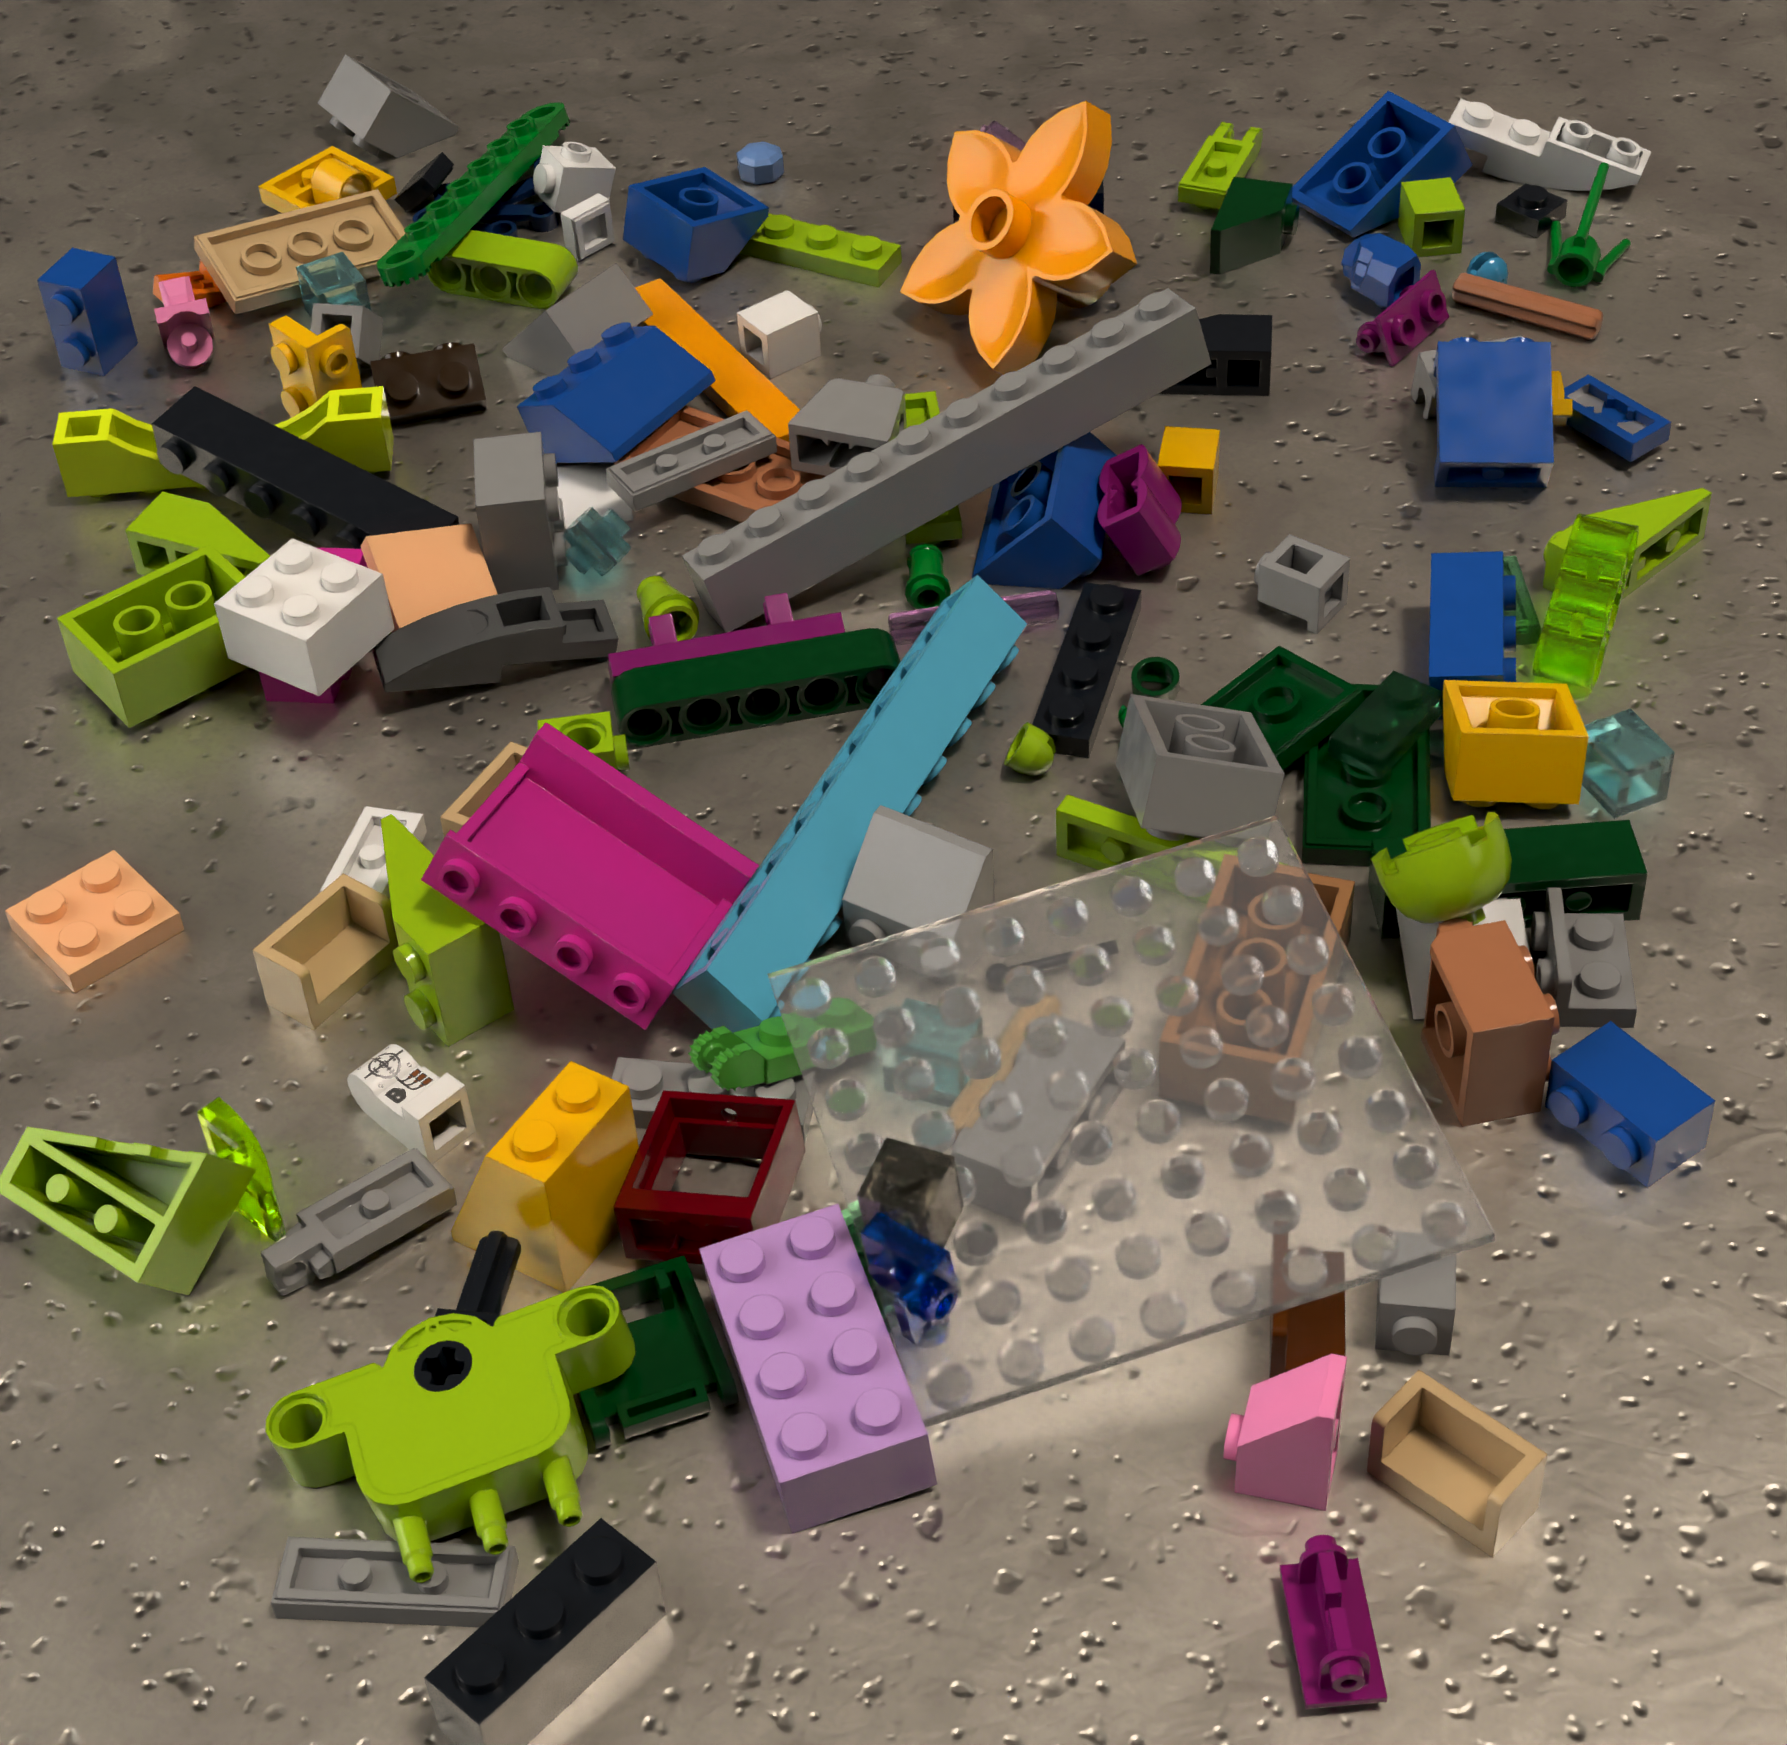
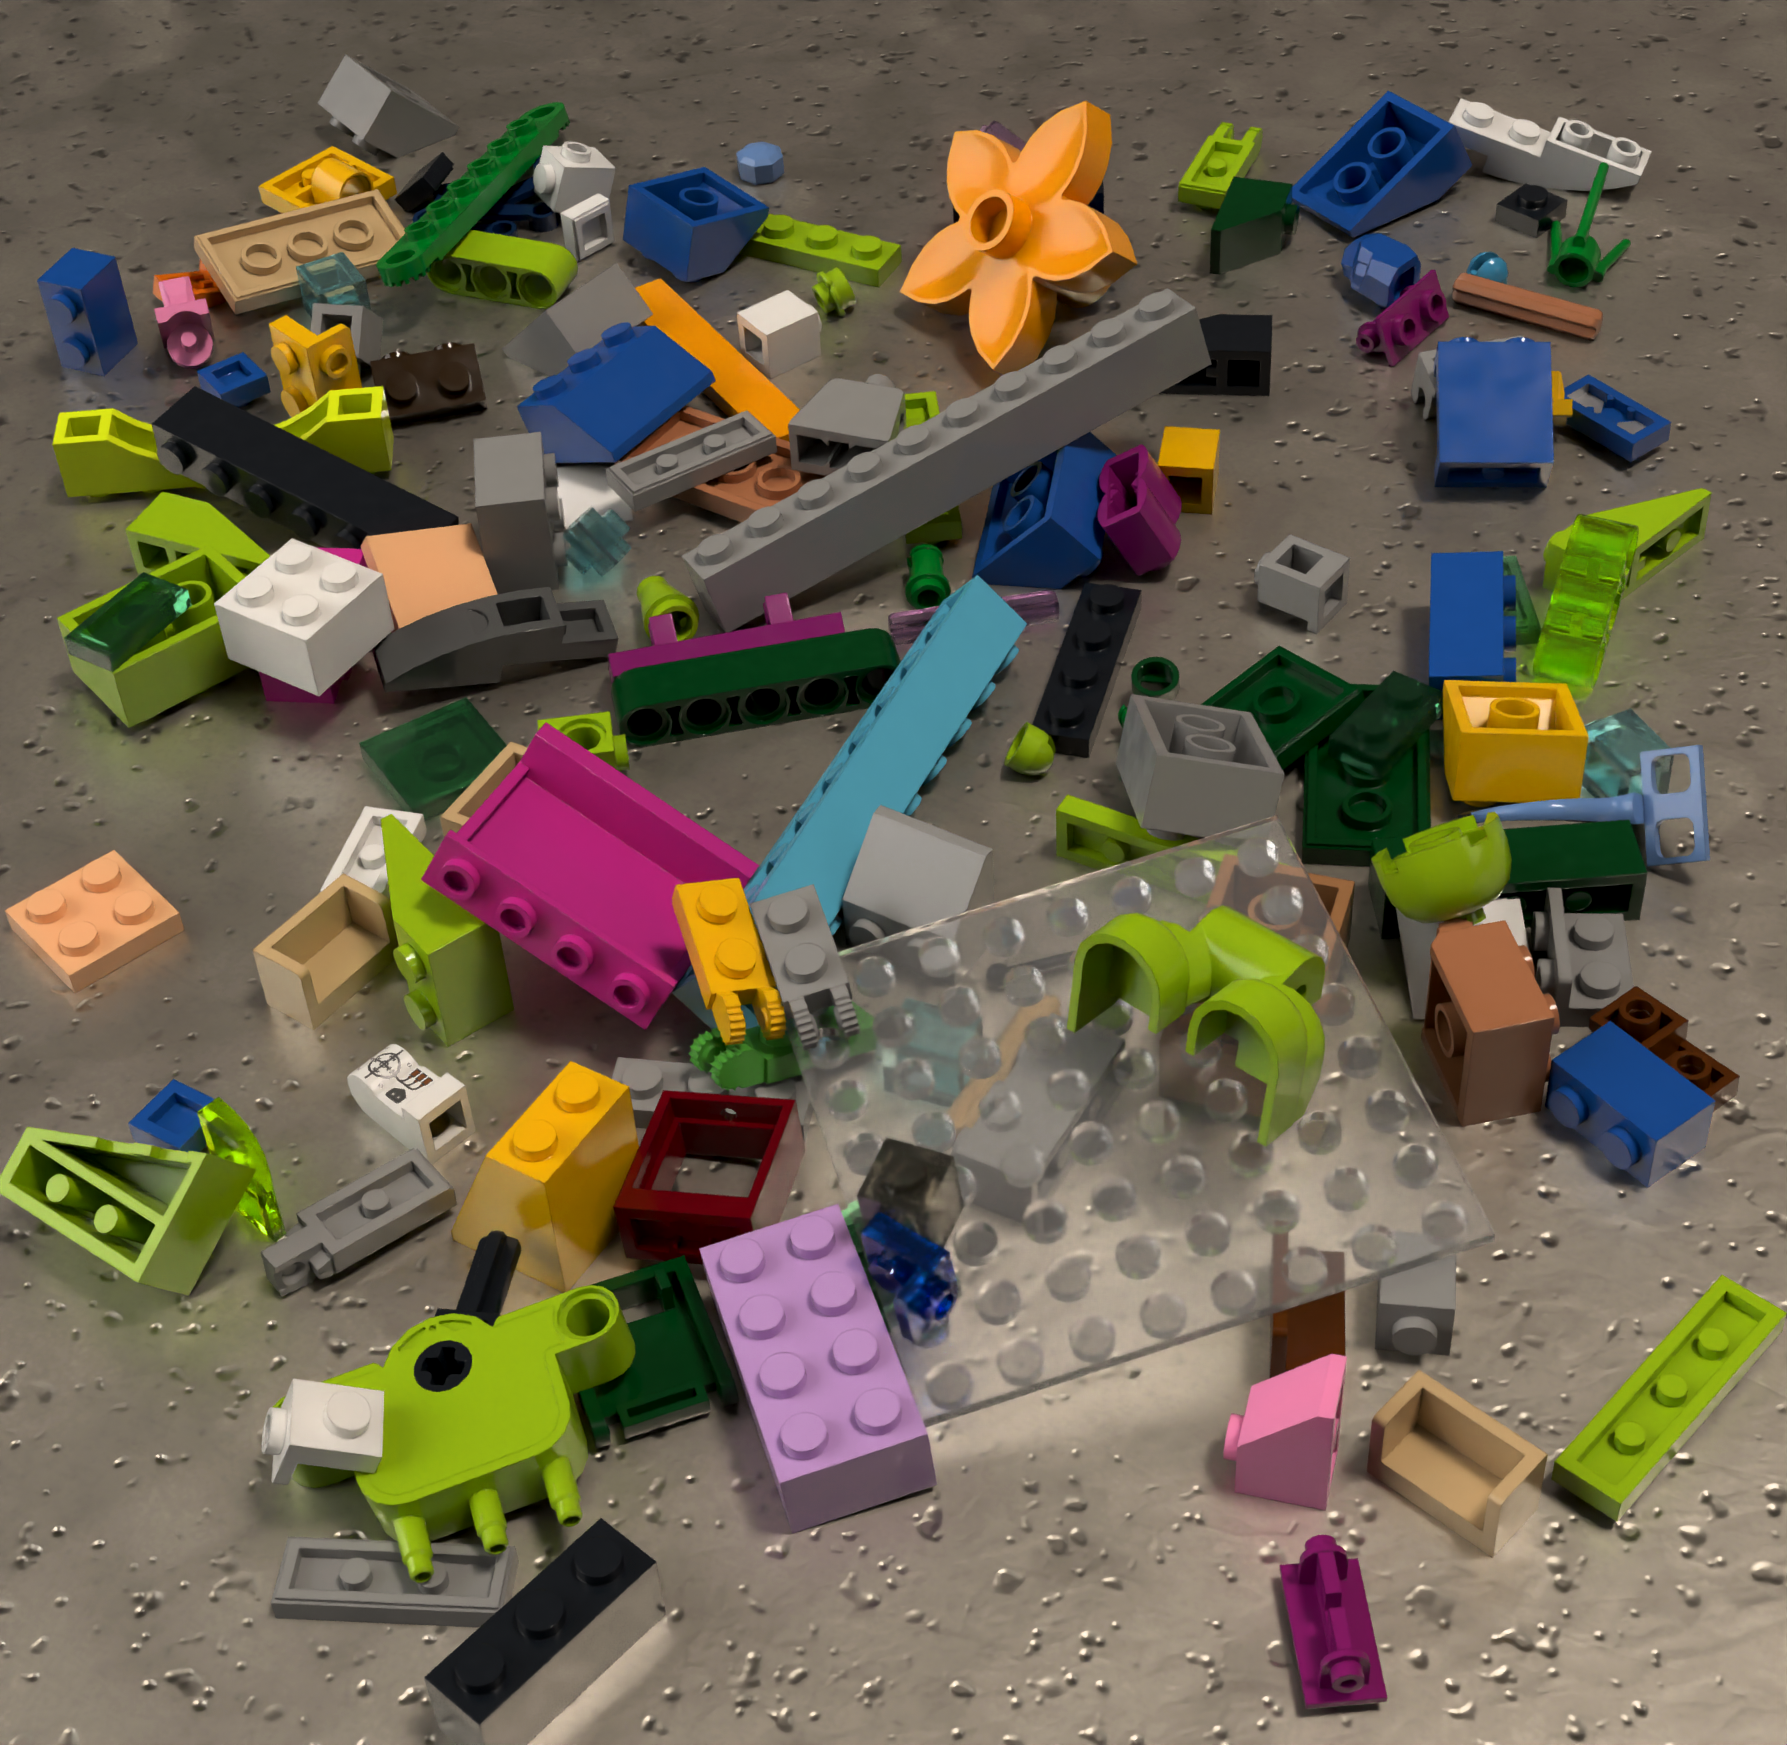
(128, 621): none -> clear green tile
(172, 1119): none -> blue plate
(235, 380): none -> blue plate
(325, 1429): none -> white bracket
(433, 757): none -> clear green tile
(728, 957): none -> yellow hinge
(804, 961): none -> light grey hinge
(833, 292): none -> lime plate
(1251, 989): none -> lime piece
(1431, 217): lime brick -> none
(1650, 808): none -> medium blue piece
(1665, 1035): none -> reddish brown slope
(1668, 1397): none -> lime plate

